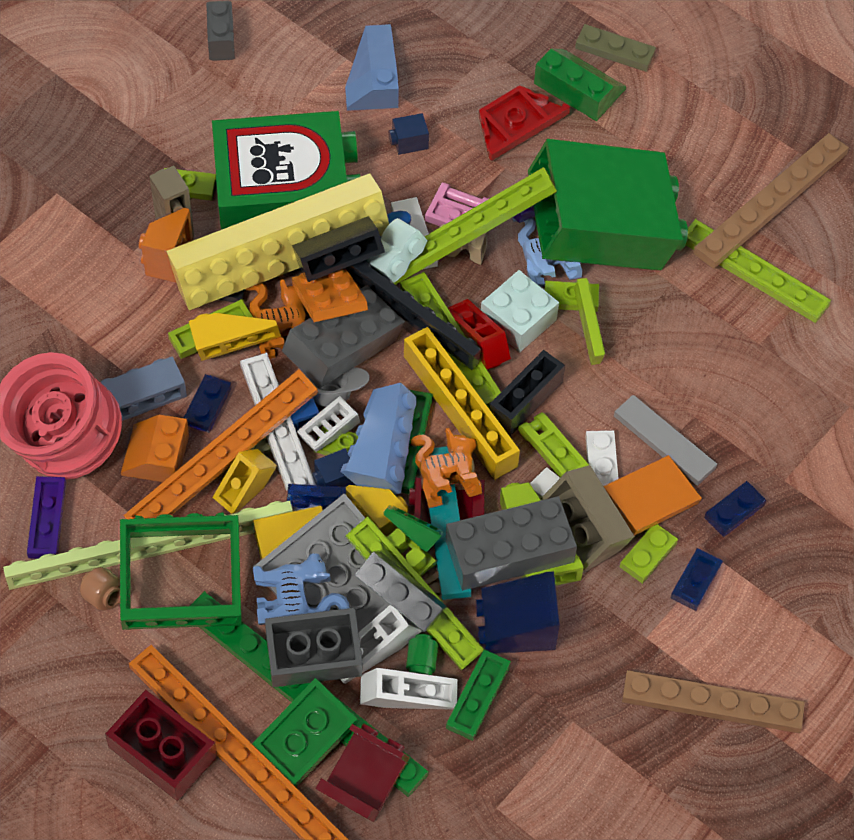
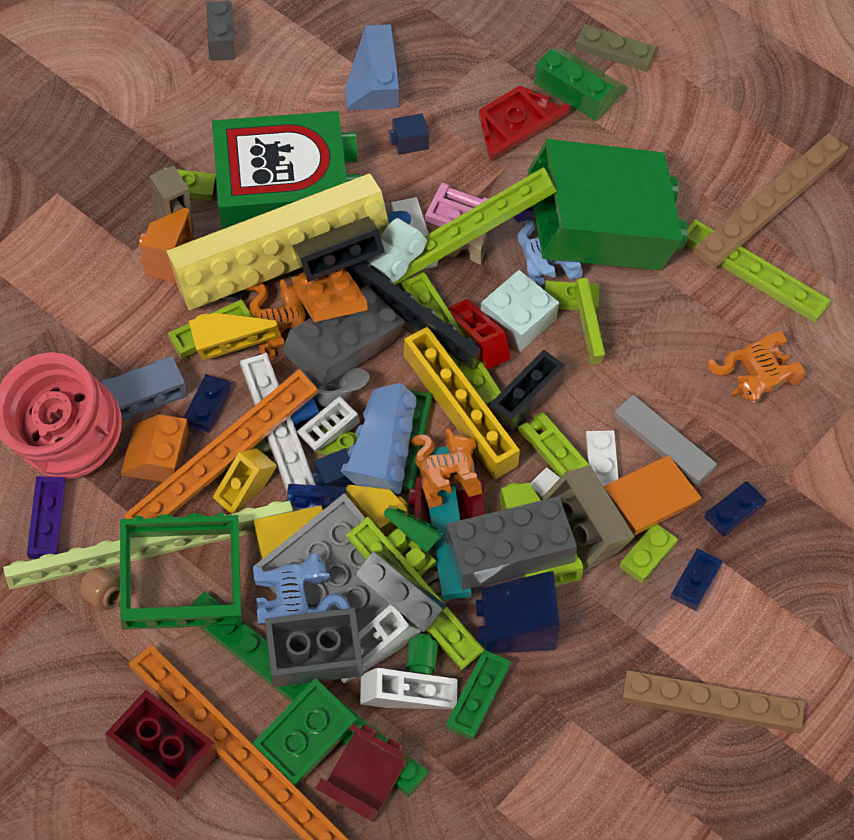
(761, 362): none -> orange animal

